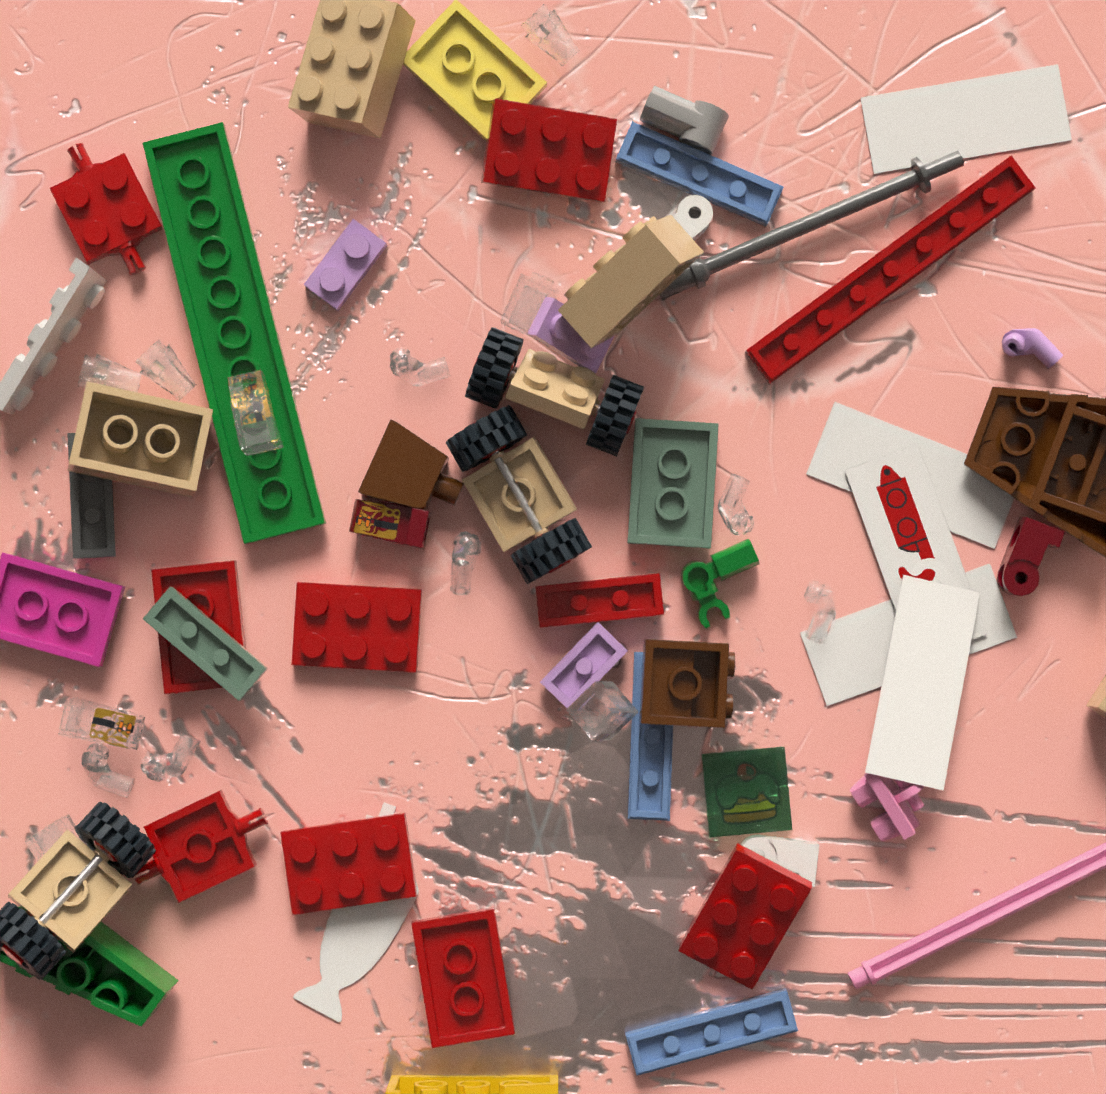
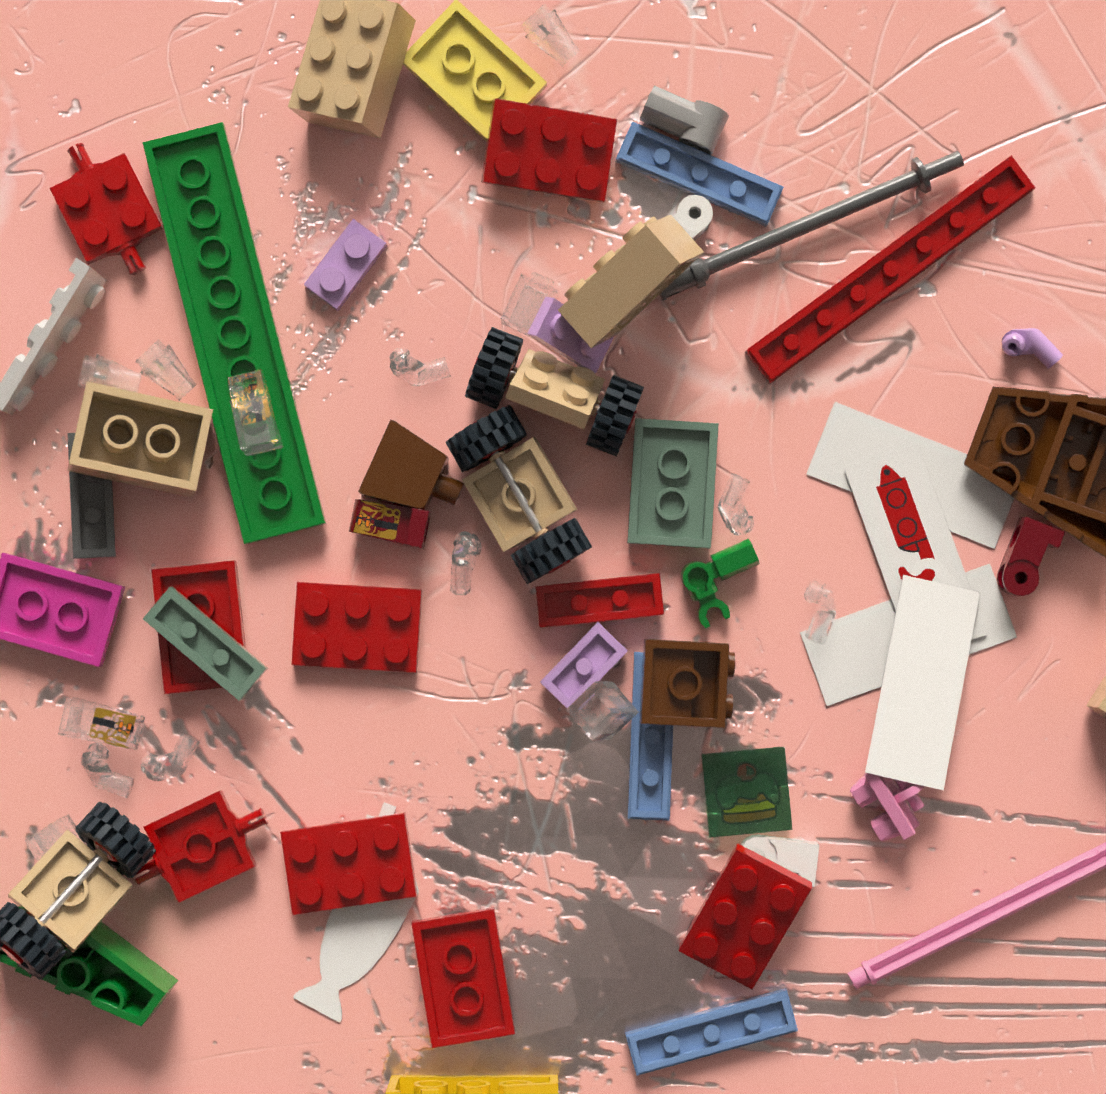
(966, 117): white sticker -> none

